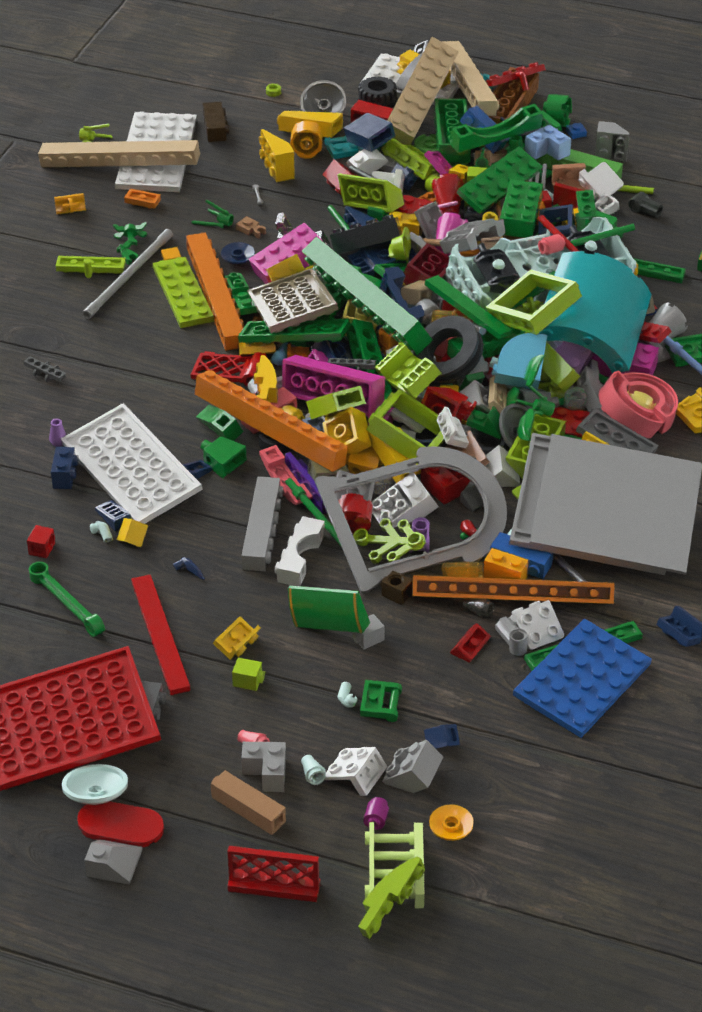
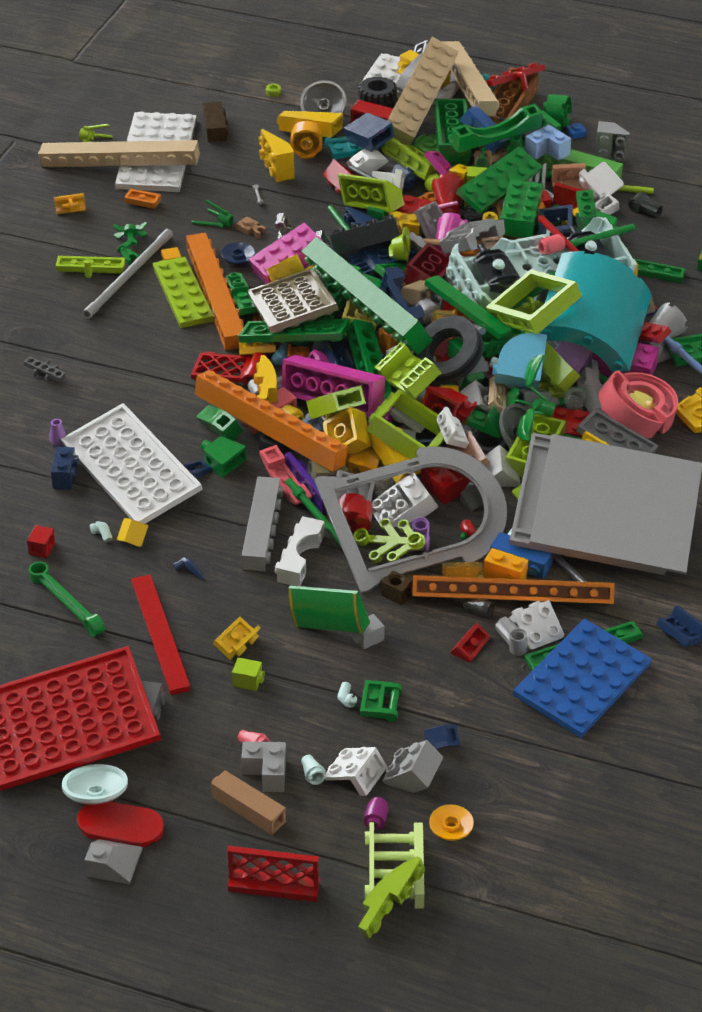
(114, 516): dark blue slope -> none
(360, 363): dark grey piece -> none

